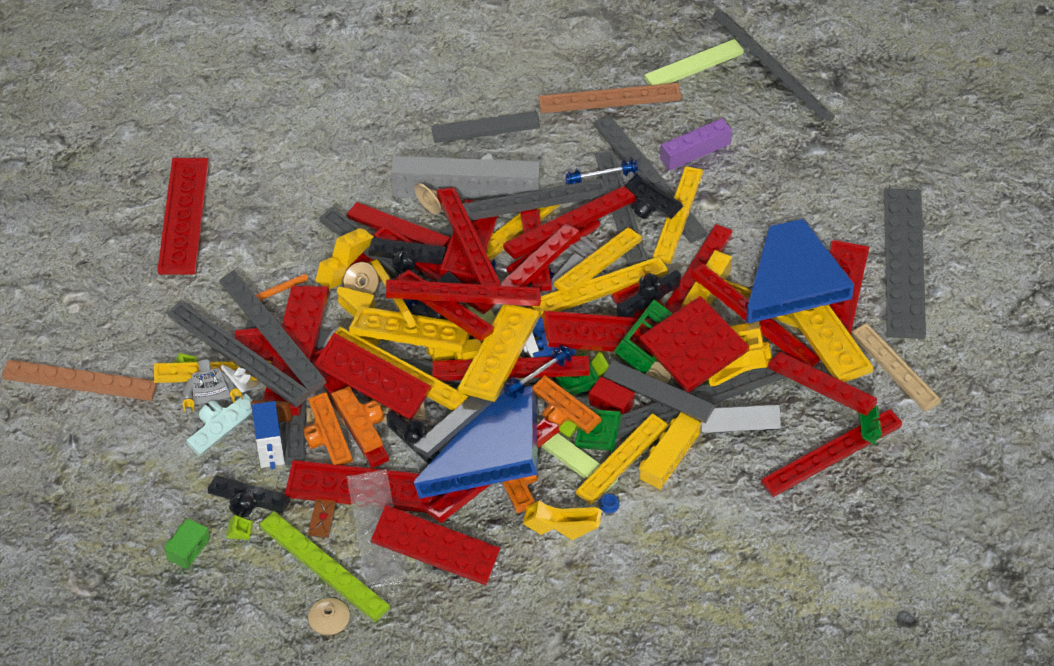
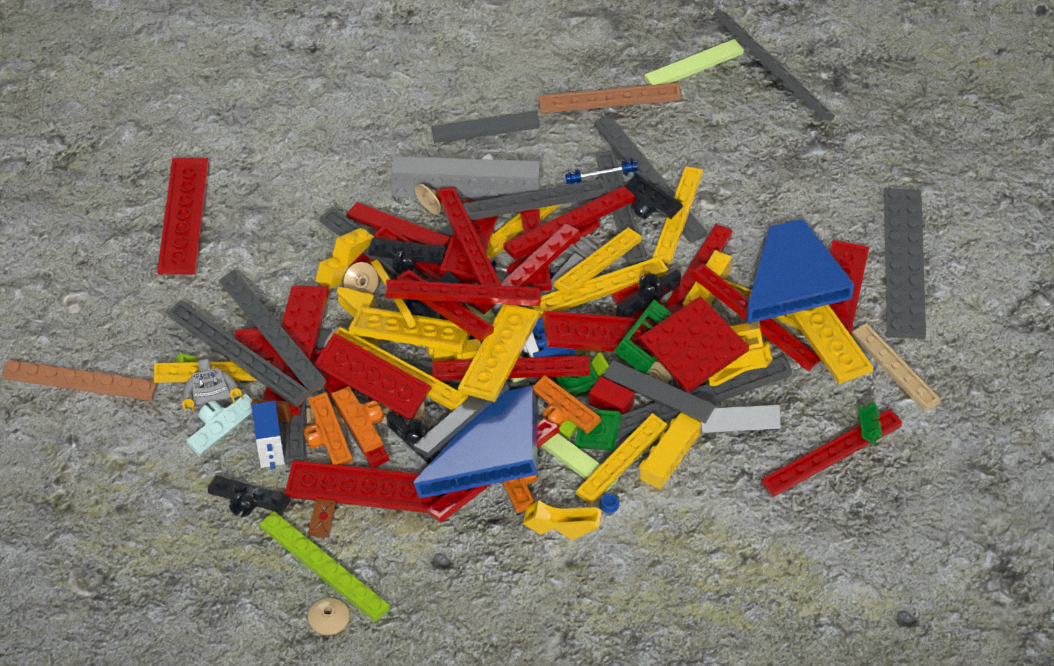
(187, 543): bright green brick -> none
(239, 528): lime slope -> none
(240, 379): white piece -> none
(281, 287): orange bar -> none
(368, 497): clear plate -> none
(435, 545): red plate -> none
(517, 386): clear blue axle -> none
(695, 144): medium lavender brick -> none
(823, 383): red plate -> none

